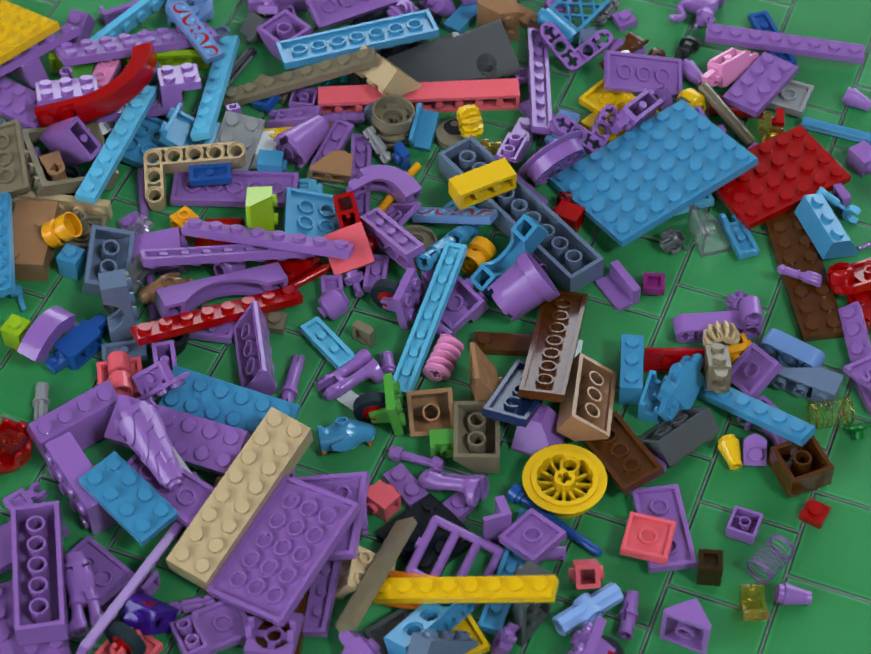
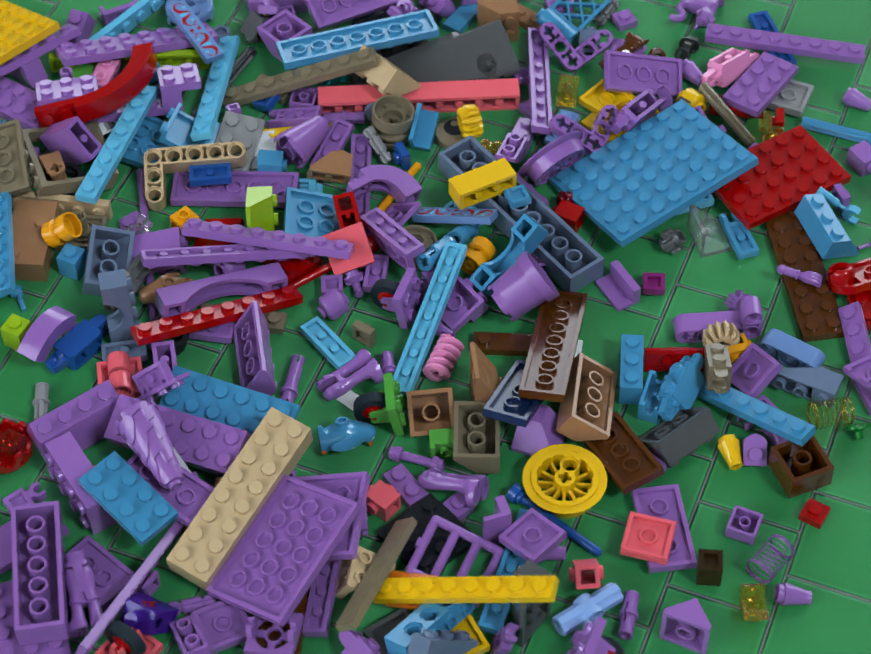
(517, 196): none -> dark azure tile
(568, 95): none -> clear yellow brick

